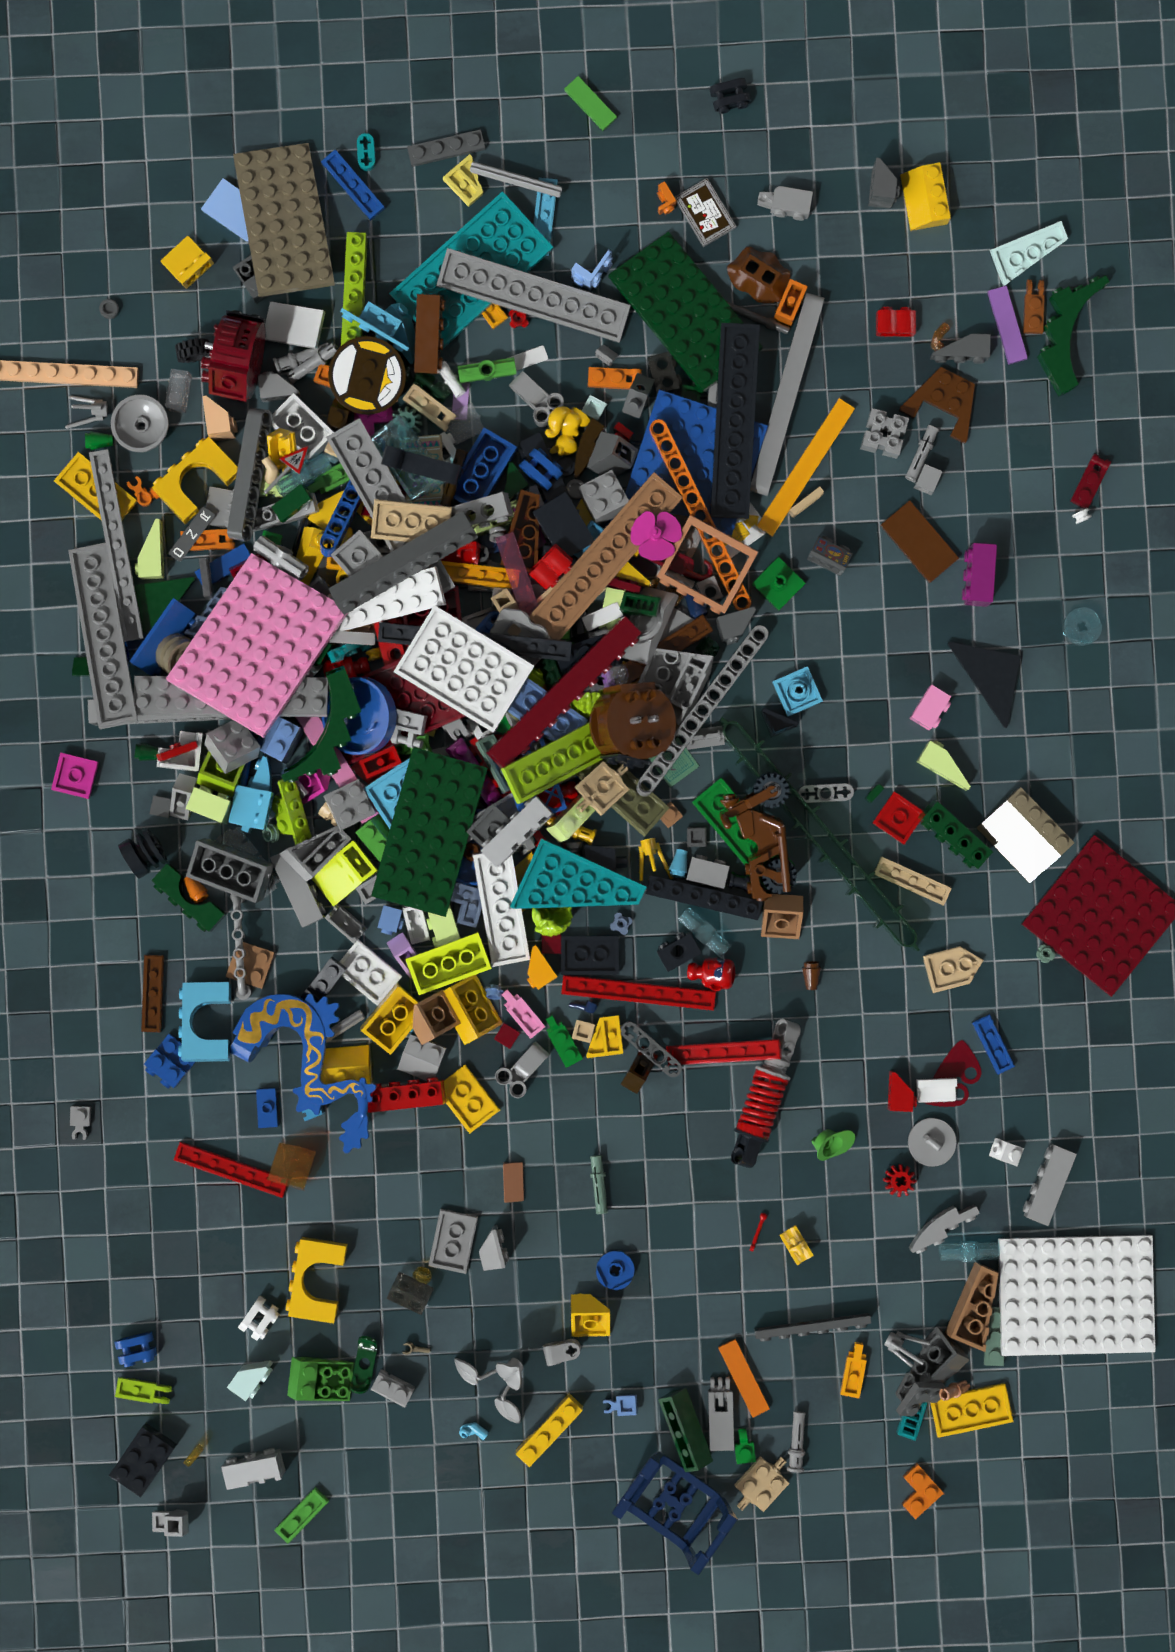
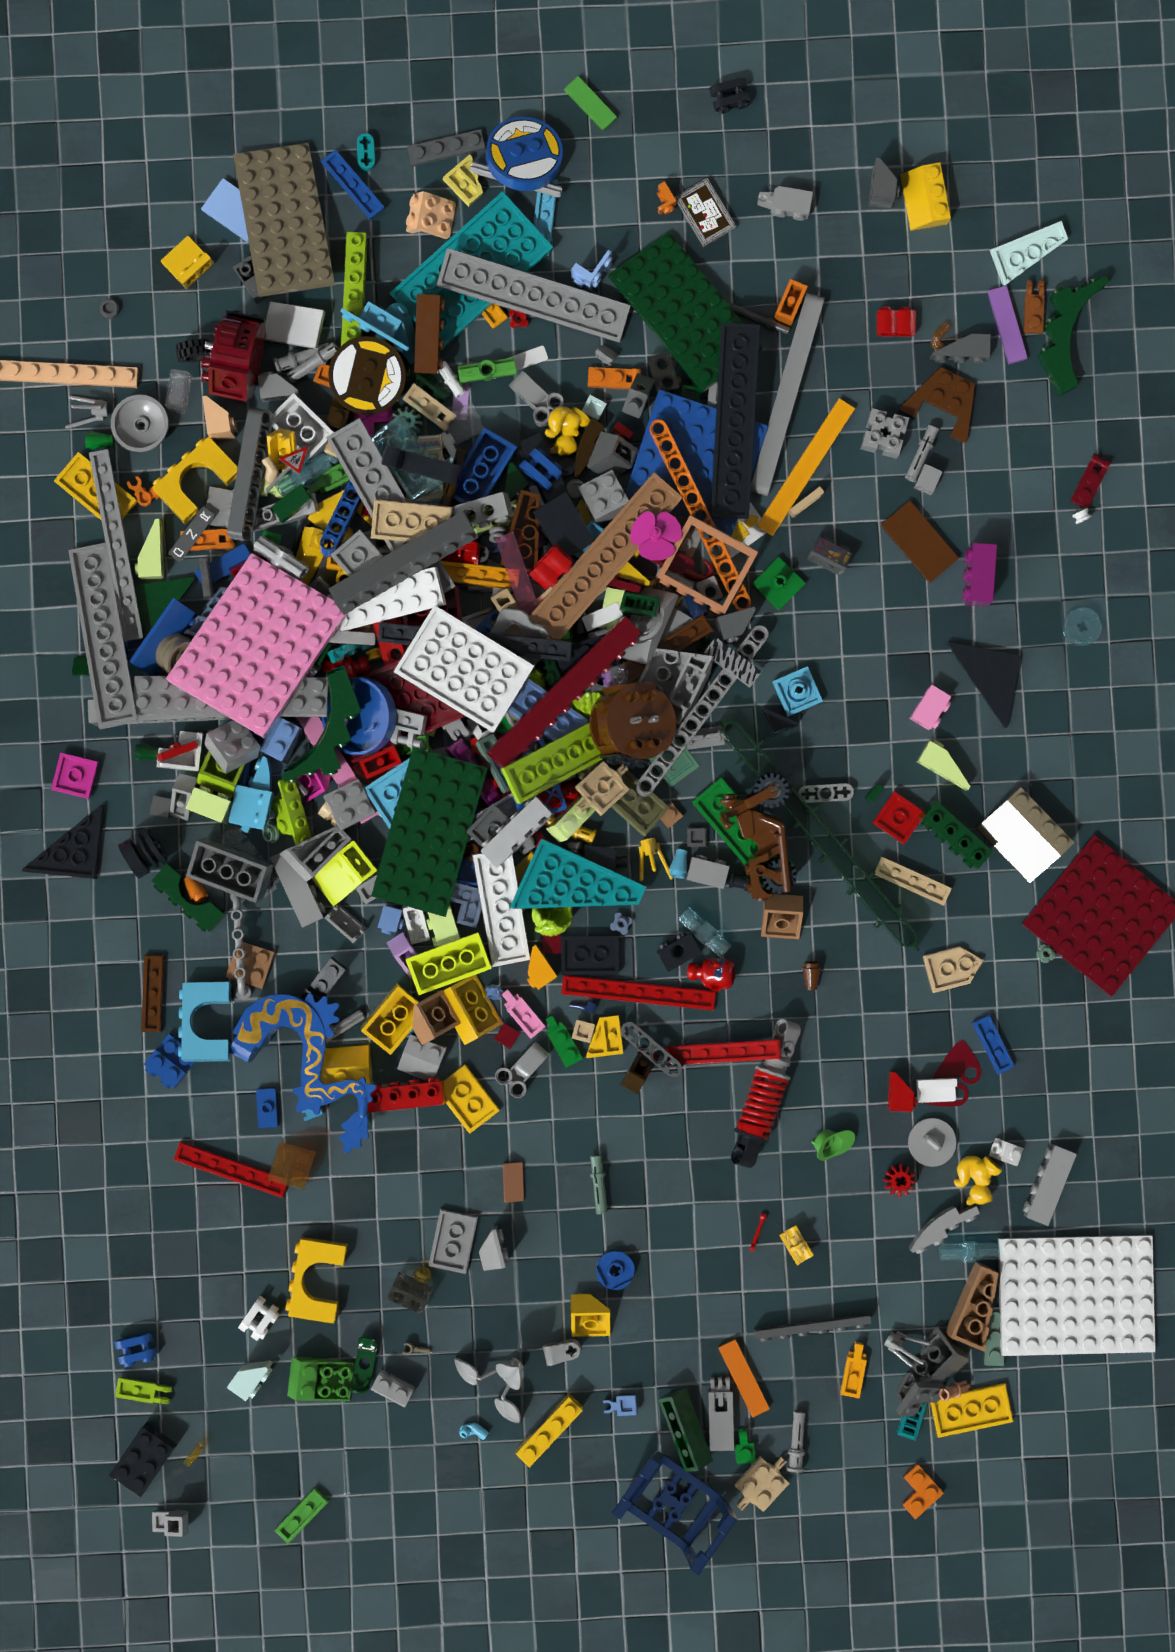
(75, 852): none -> black tile
(80, 1117): light grey plate -> none
(253, 1468): light grey wedge -> none
(369, 972): white tile -> none
(374, 835): bright green slope -> none
(430, 215): none -> light nougat bracket
(524, 153): none -> piece
(703, 897): black brick -> none
(733, 662): none -> tile
(753, 283): reddish brown piece -> none
(981, 1172): none -> yellow animal

